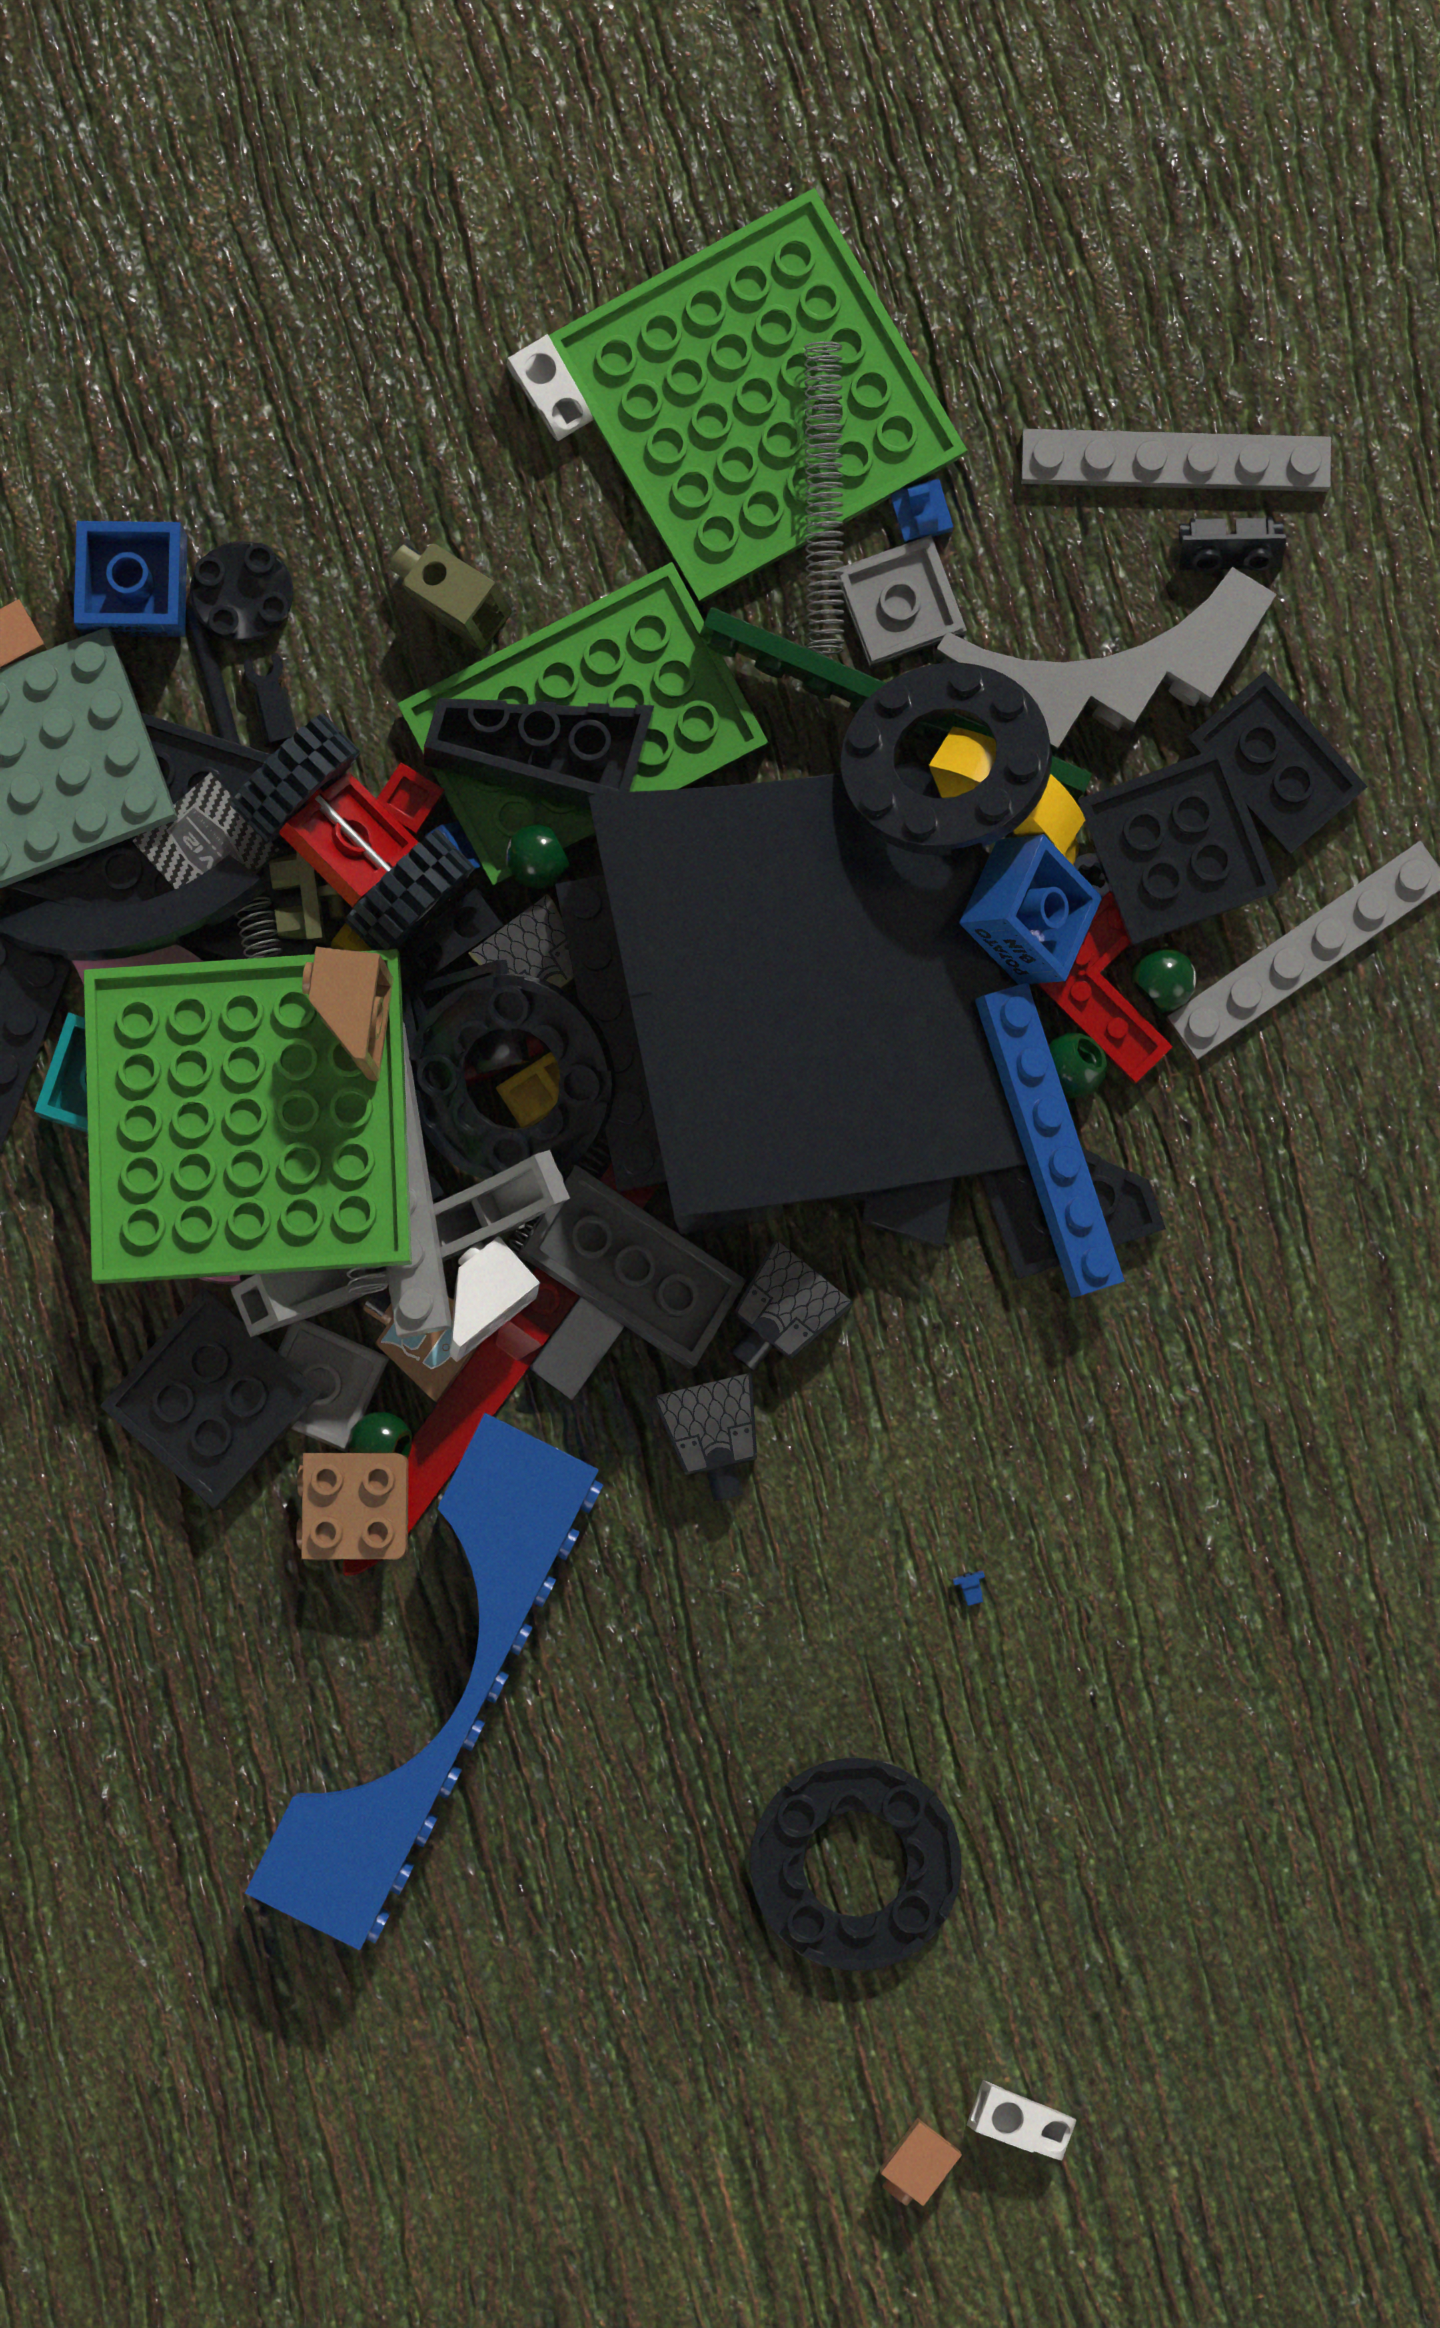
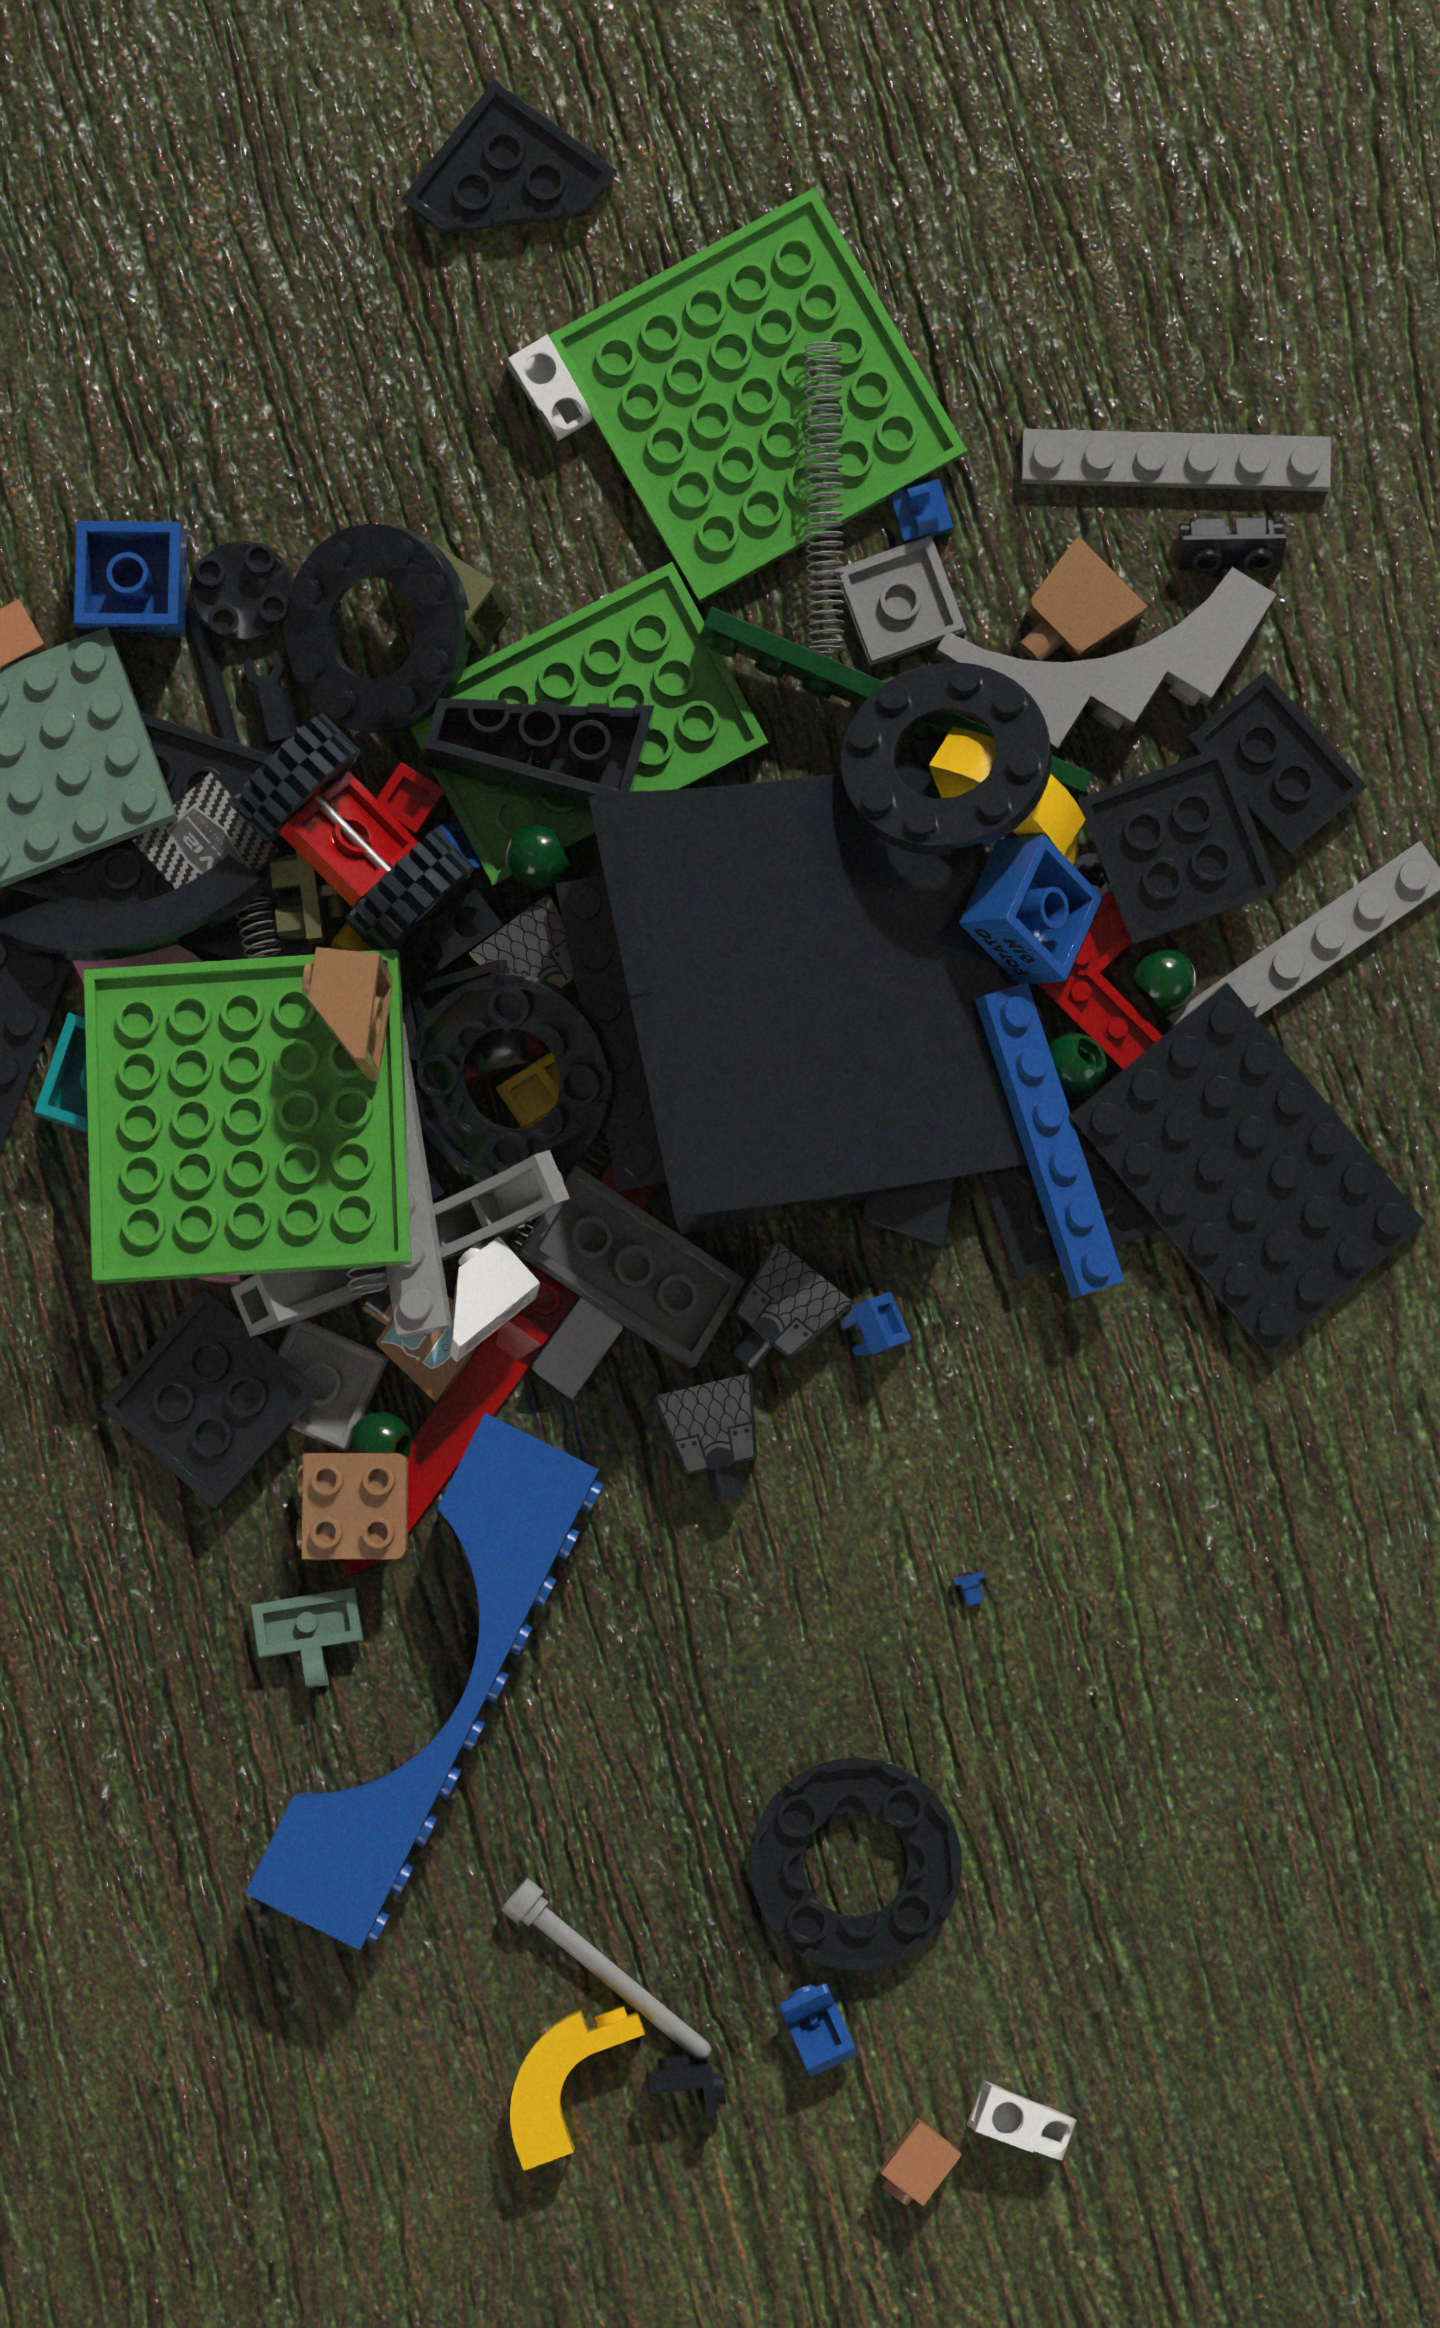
(307, 1627): none -> sand green plate
(438, 614): none -> black plate
(507, 170): none -> black plate
(530, 1907): none -> light grey piece
(536, 2097): none -> yellow arch
(677, 2074): none -> black bracket
(817, 2028): none -> blue bracket
(879, 1324): none -> blue tile
(1079, 606): none -> medium nougat torso
(1246, 1169): none -> black plate

